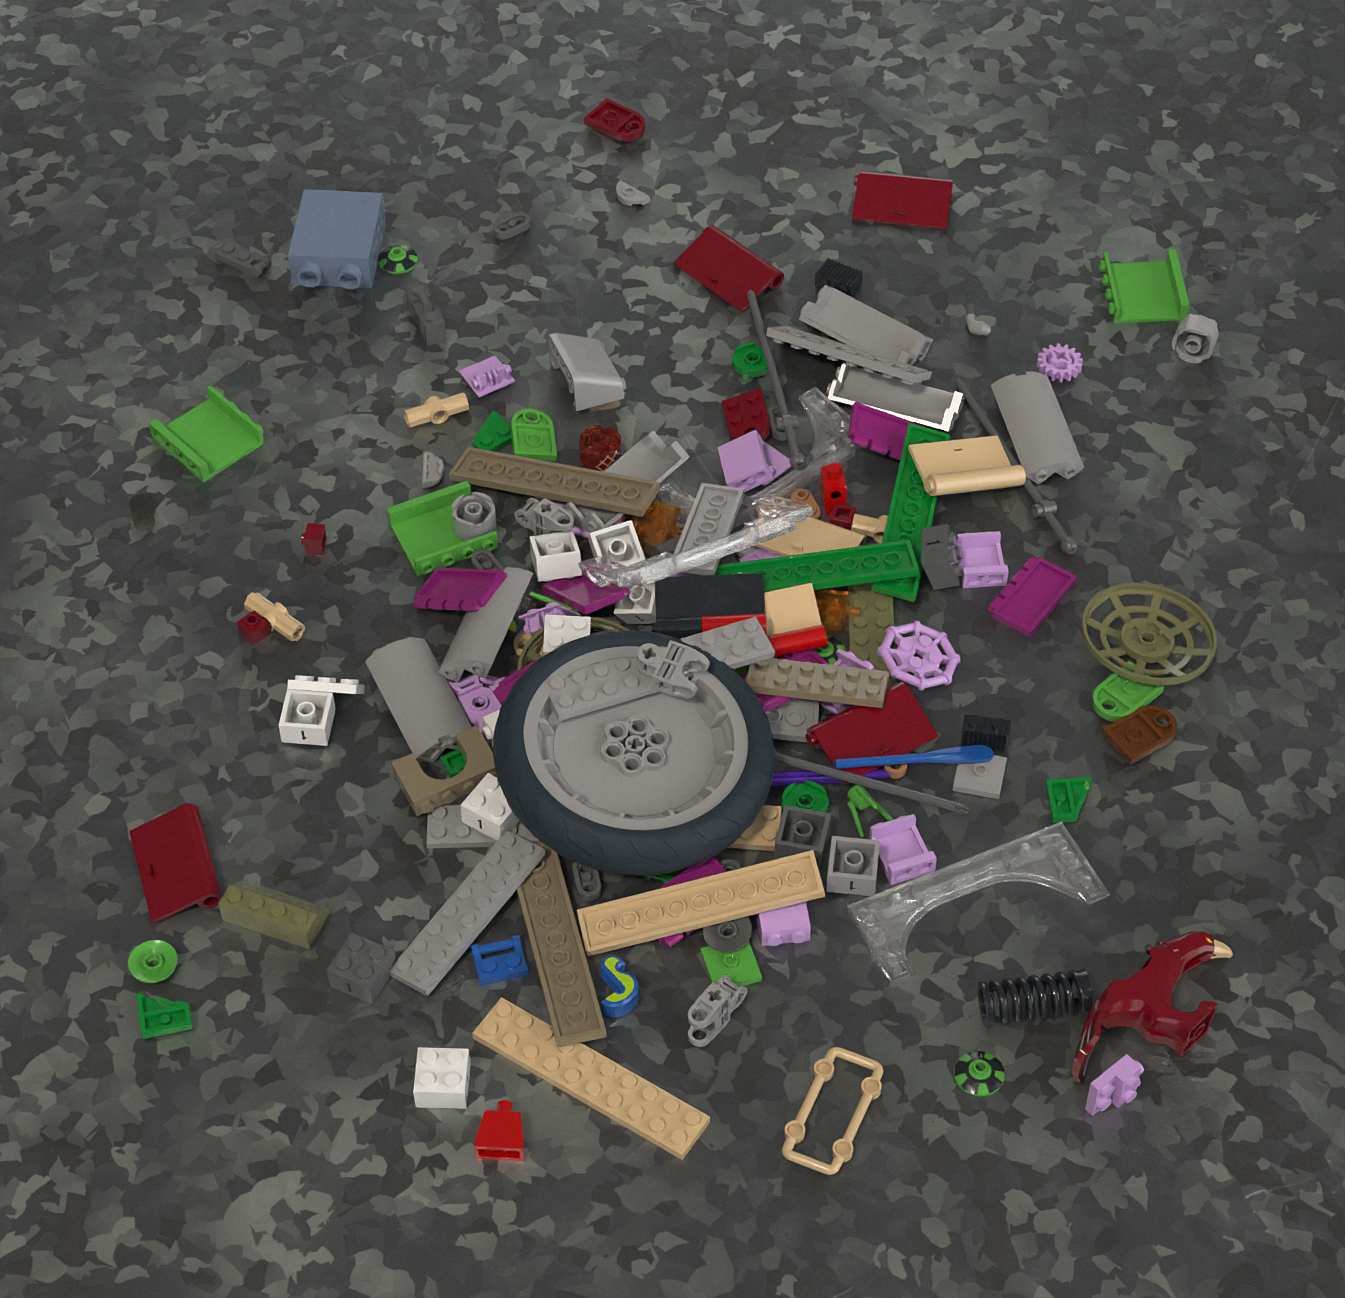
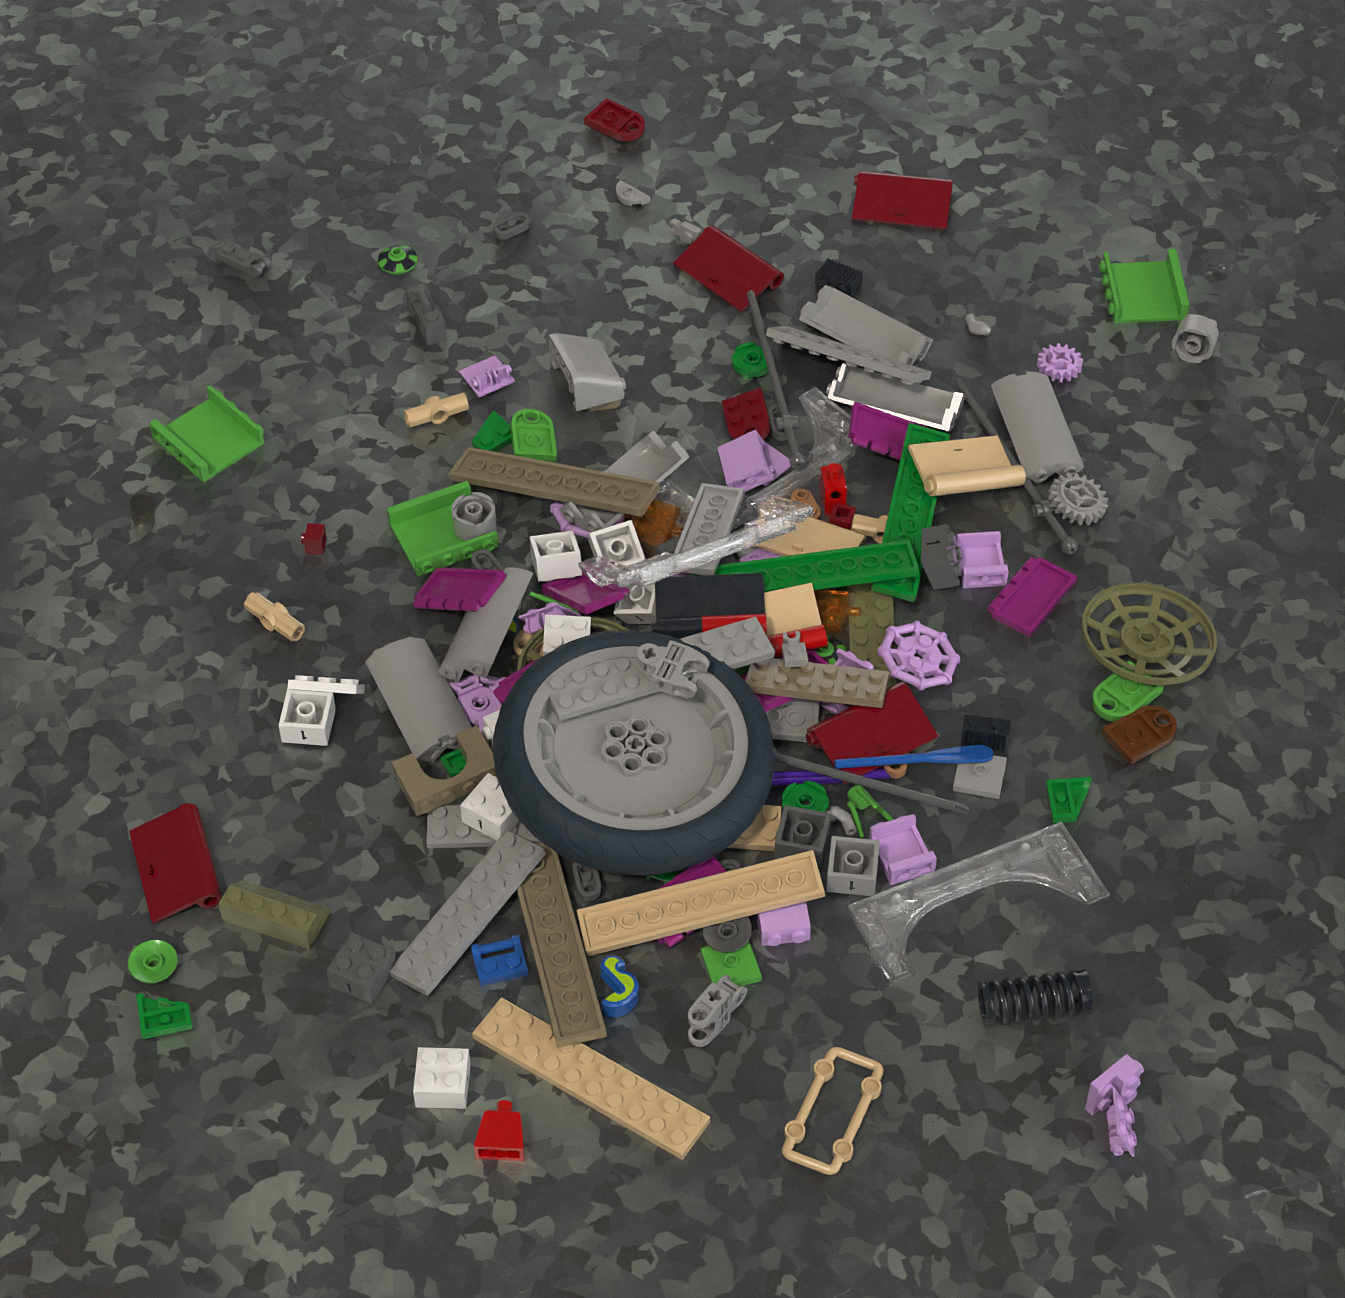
(253, 627): dark red plate -> none
(337, 239): sand blue brick -> none
(432, 470): light grey plate -> none
(544, 517): light grey piece -> none
(599, 447): clear red brick -> none
(687, 231): none -> light grey plate
(793, 651): none -> light grey plate
(845, 818): none -> light grey arm
(975, 1081): dish -> none
(1078, 499): none -> light grey gear
(1119, 1126): none -> lavender hinge
(1146, 1002): dark red animal -> none

